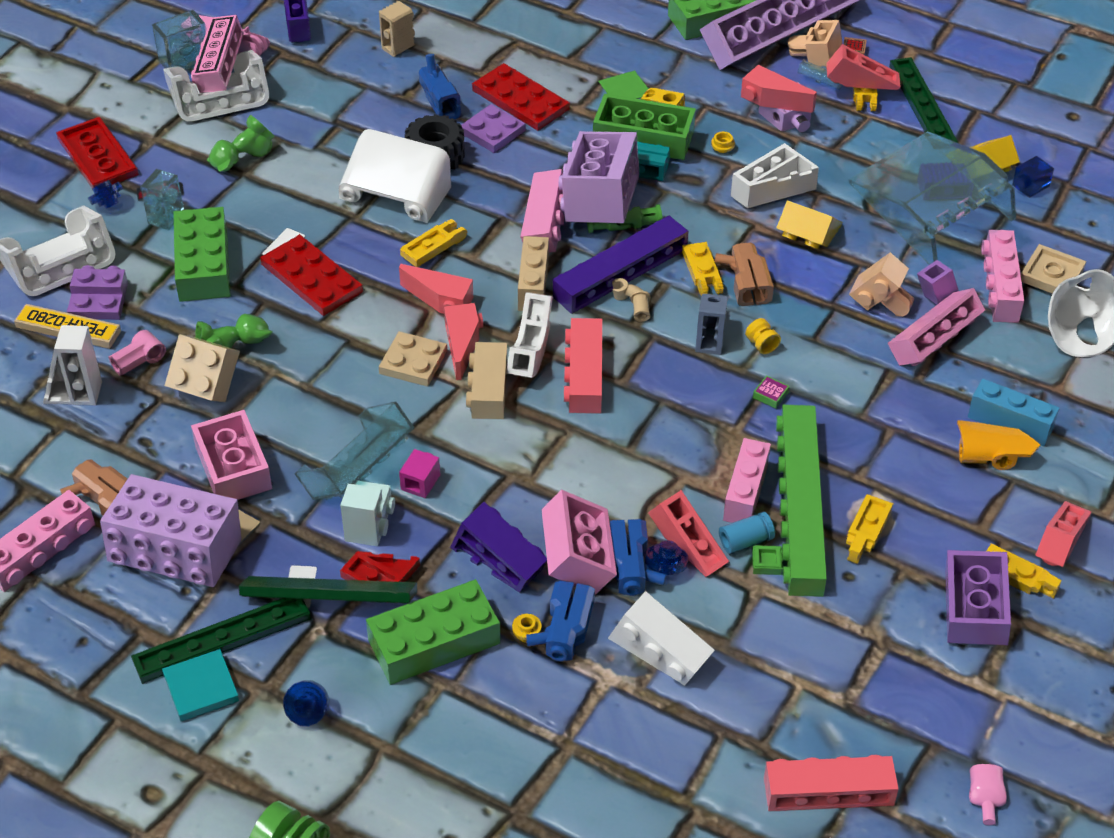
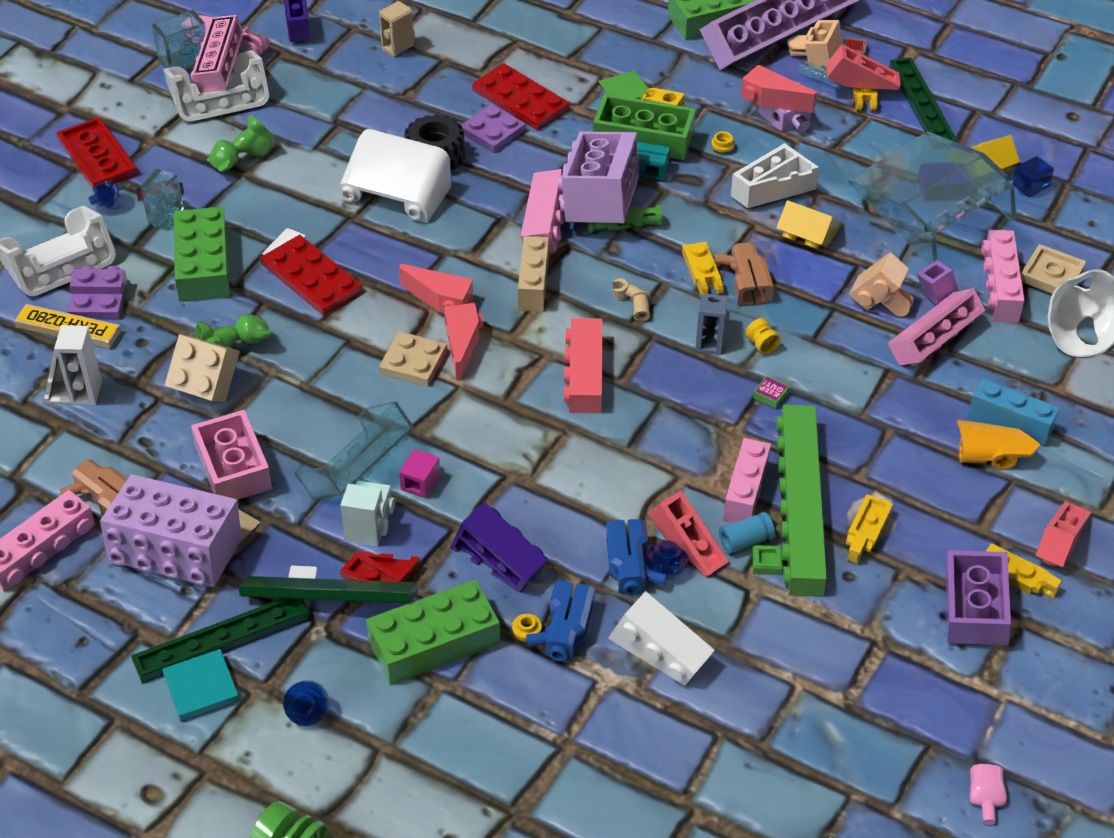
(142, 348): bright pink piece -> none
(433, 242): yellow hinge -> none
(439, 89): blue piece -> none
(487, 380): tan brick -> none
(530, 345): white arch -> none
(578, 541): bright pink brick -> none
(623, 260): dark purple brick -> none
(830, 783): coral brick -> none

